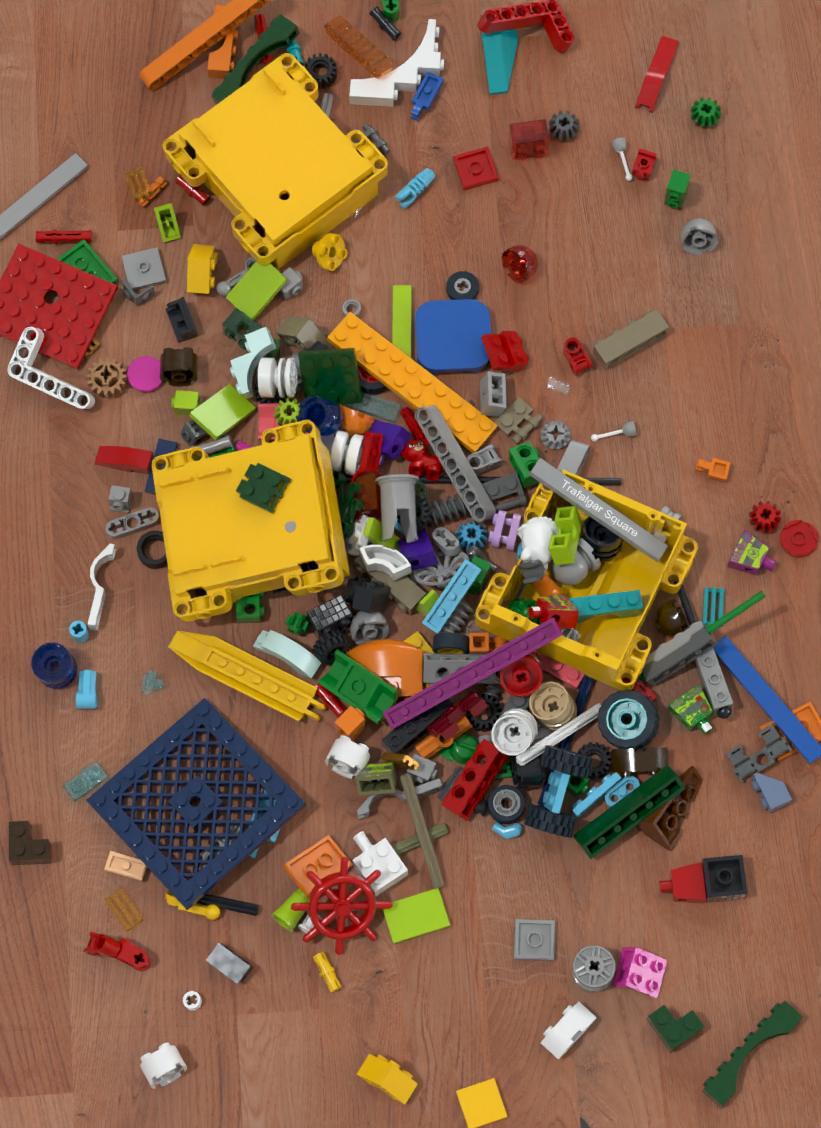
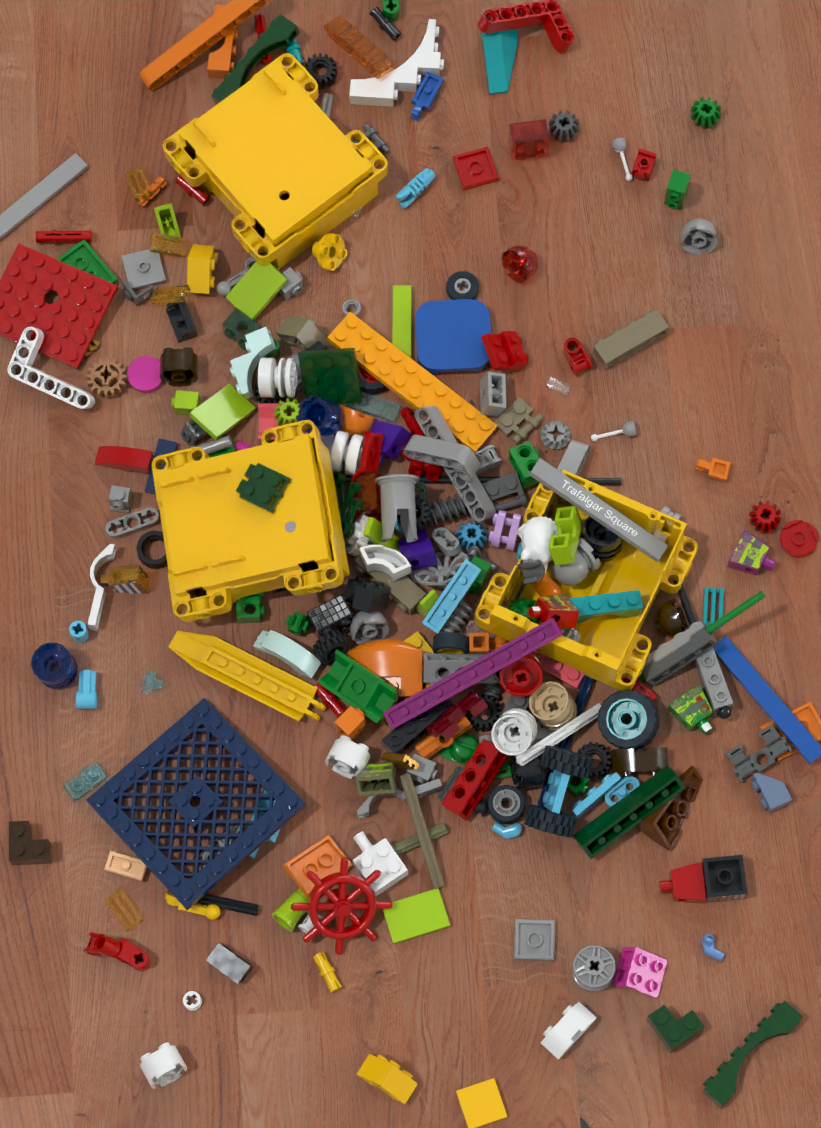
(126, 579): none -> clear yellow torso
(169, 245): none -> clear yellow plate
(170, 294): none -> clear yellow tile
(443, 454): none -> light grey beam
(657, 72): red piece -> none
(709, 948): none -> medium blue arm

